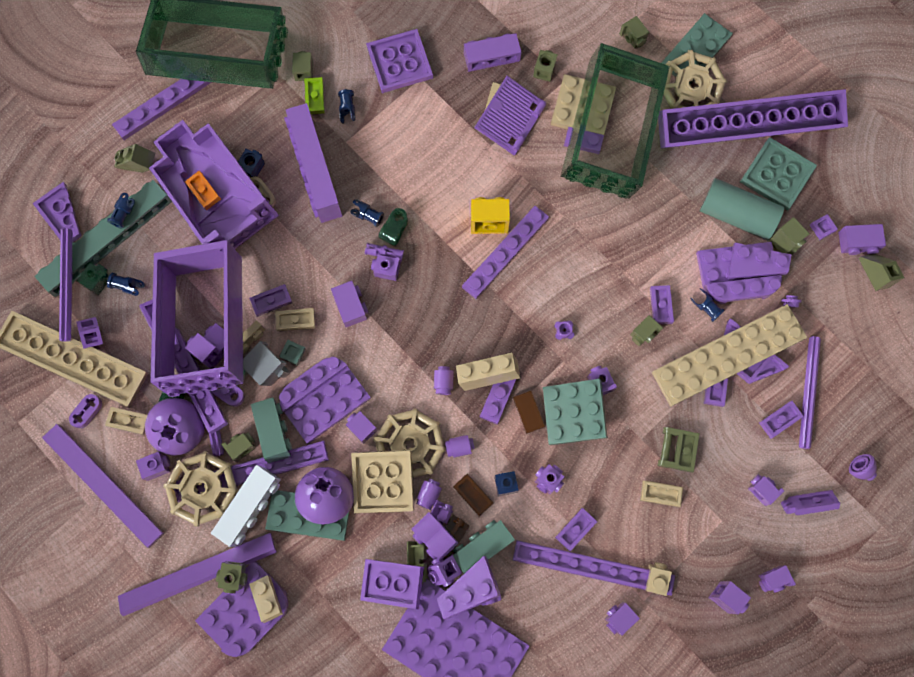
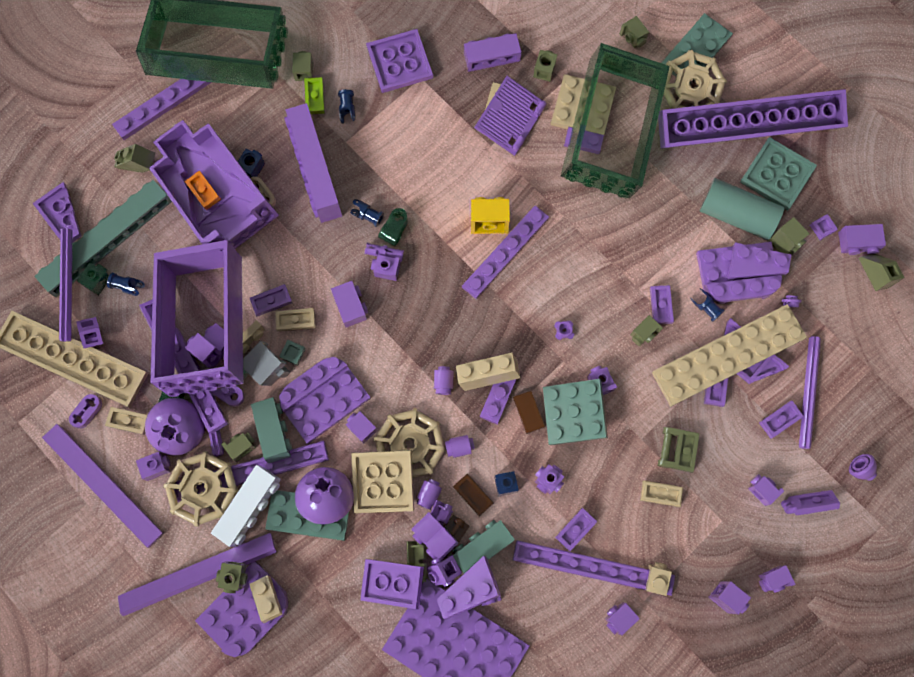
(121, 210): dark blue piece -> none

